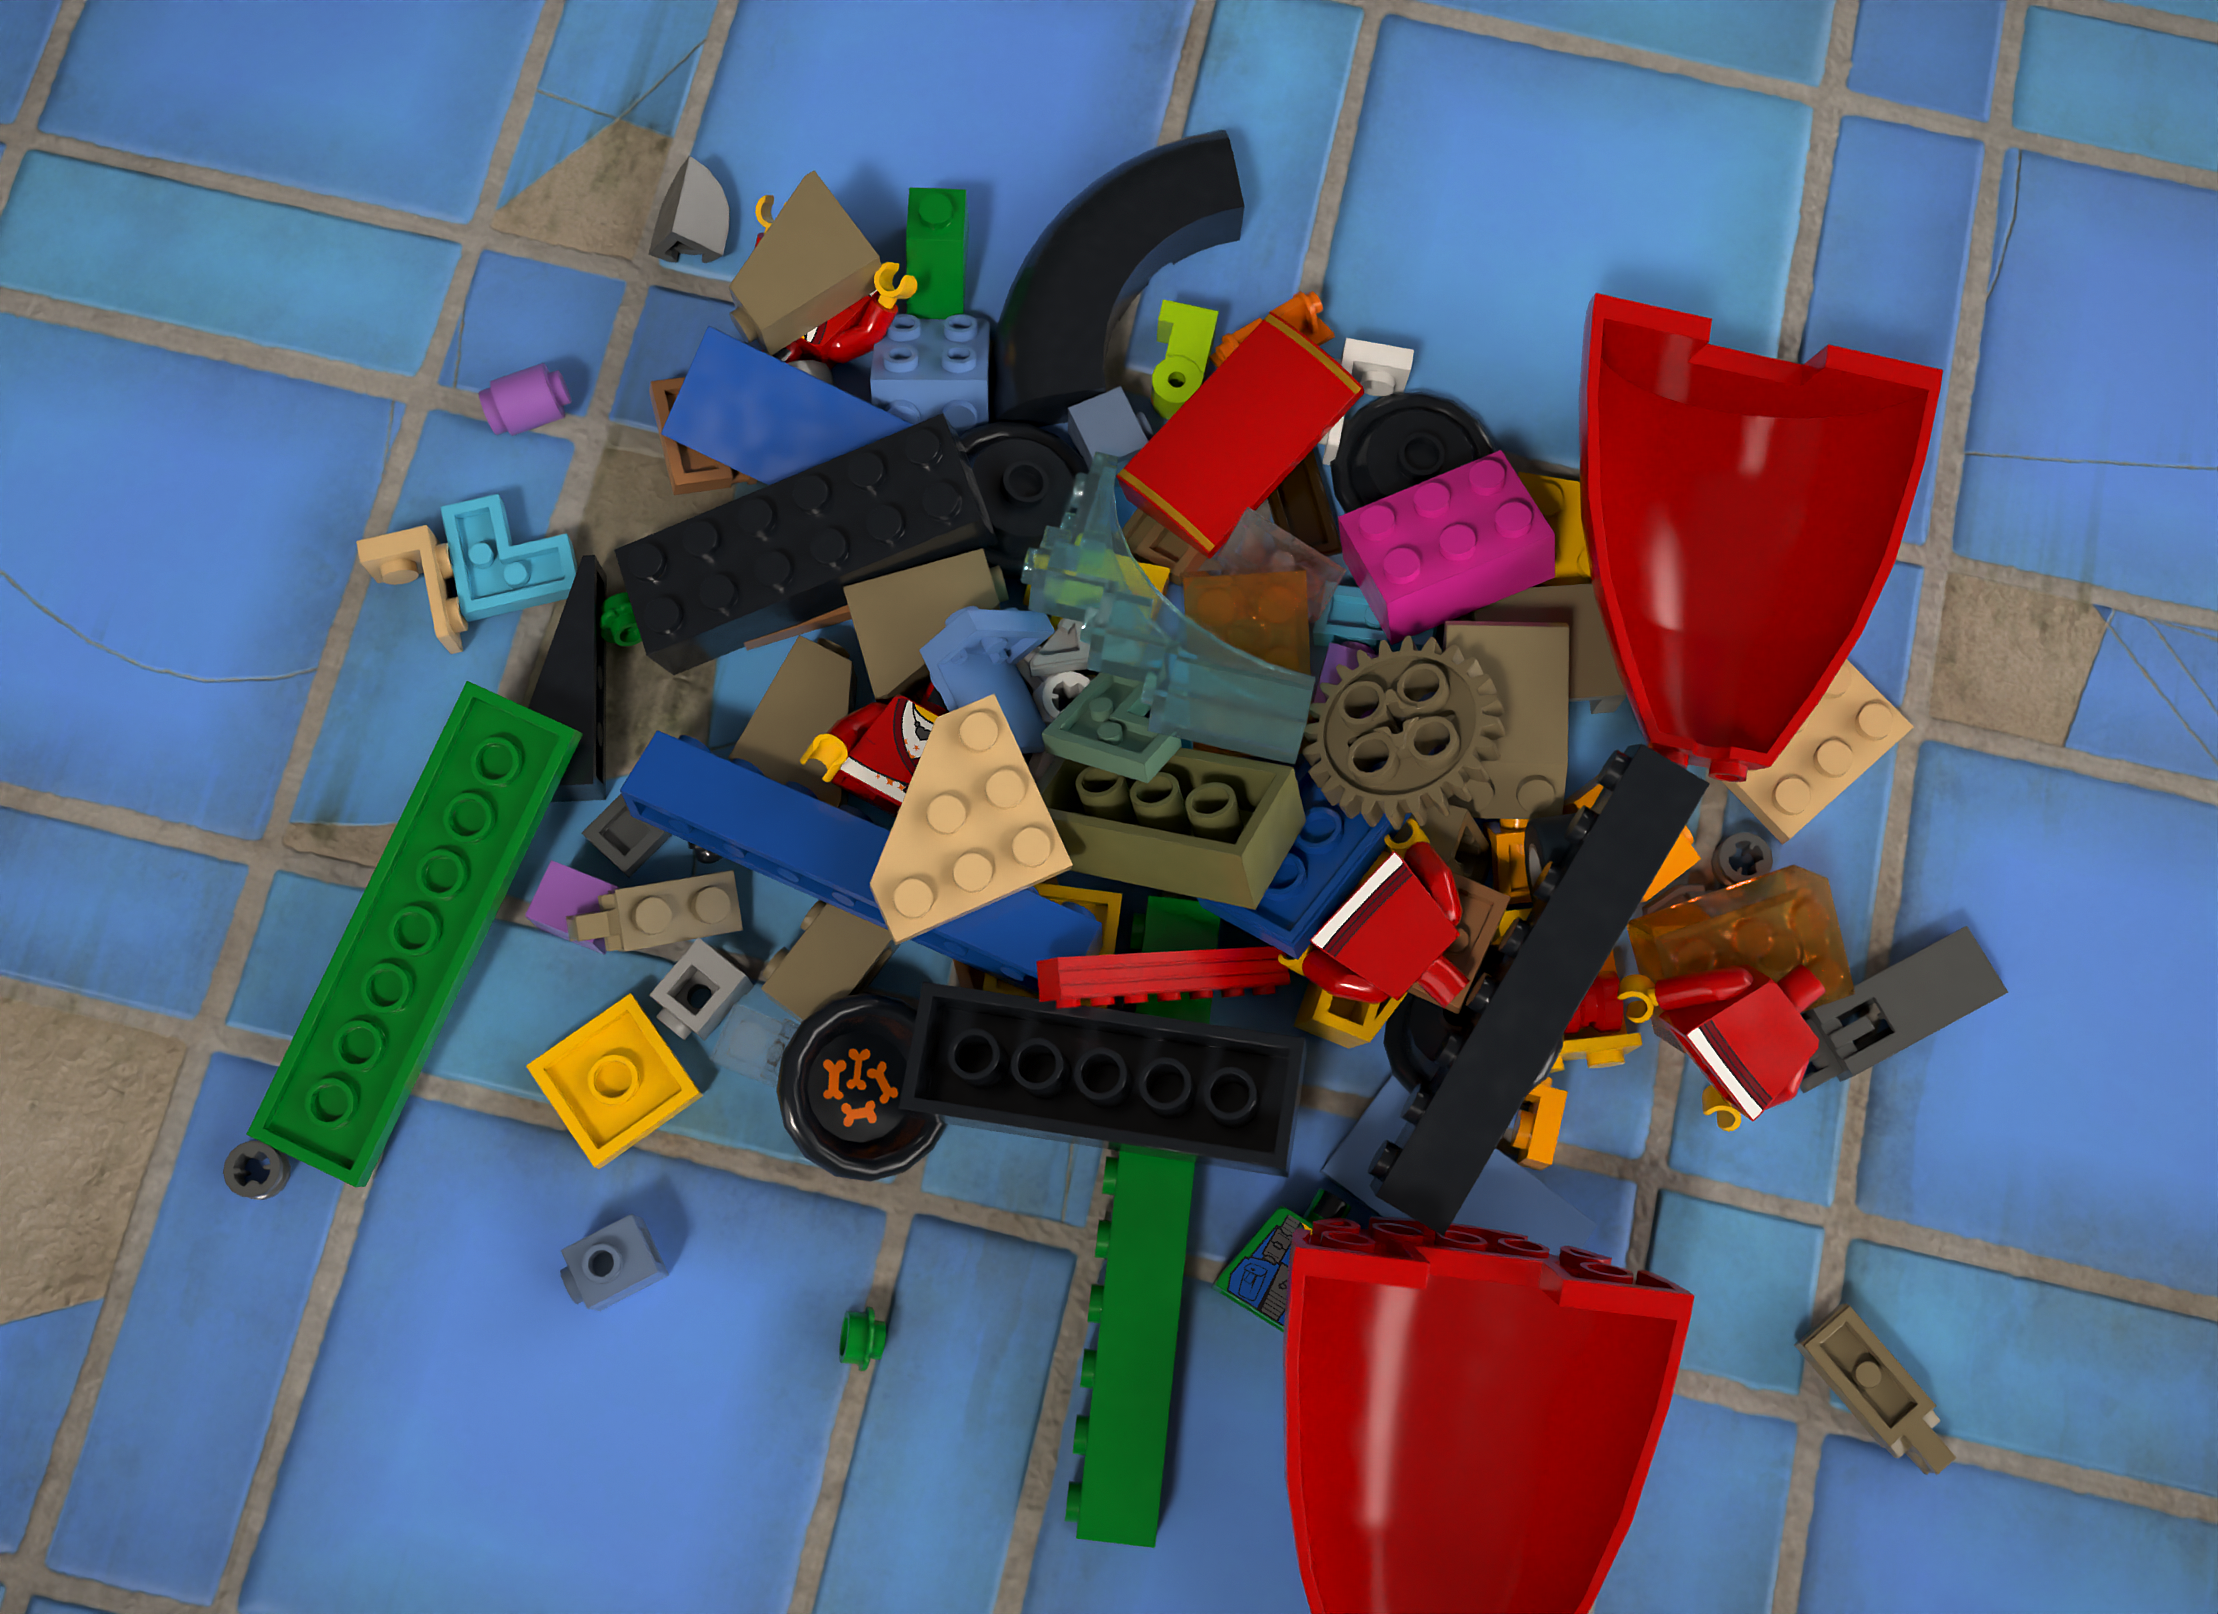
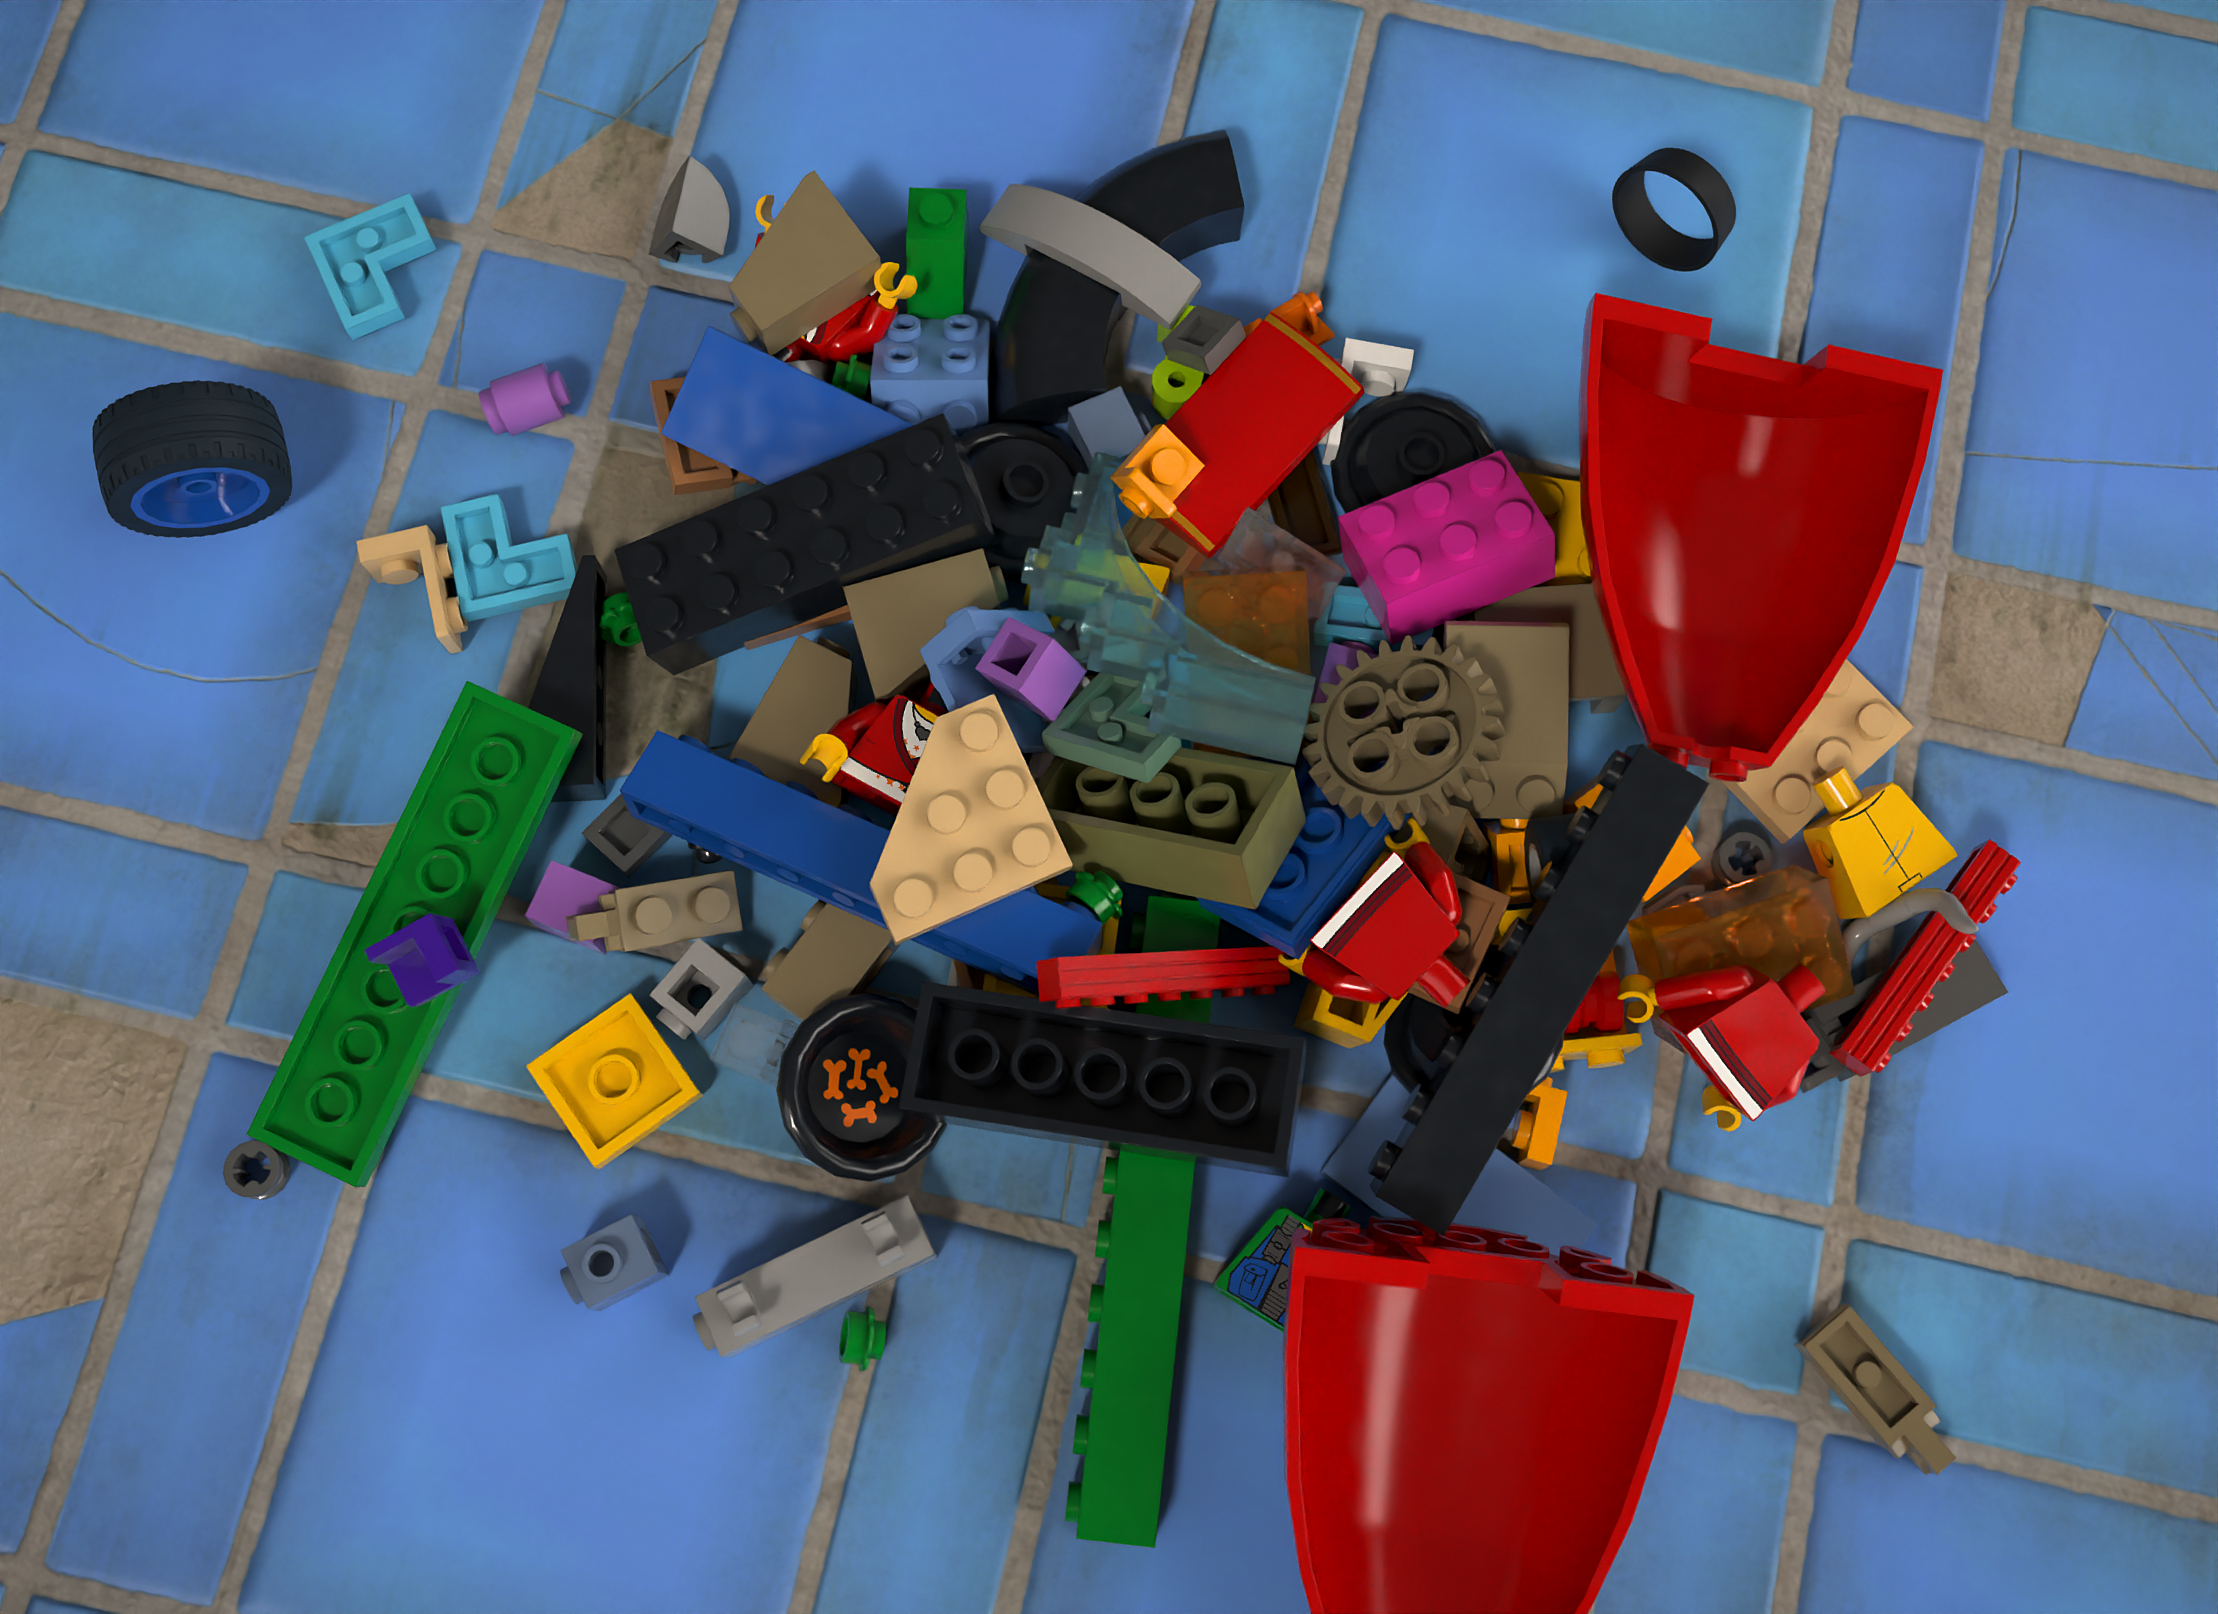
(191, 459): none -> black wheel
(358, 253): none -> medium azure plate
(425, 958): none -> dark purple panel
(813, 1278): none -> light grey brick
(852, 376): none -> green plate
(1031, 669): none -> medium lavender brick
(1095, 246): none -> light grey slope
(1097, 894): none -> green plate
(1156, 474): none -> light orange bracket
(1203, 339): none -> dark grey plate
(1654, 236): none -> black tyre
(1871, 843): none -> yellow torso
(1902, 909): none -> light grey animal
(1924, 962): none -> red piece

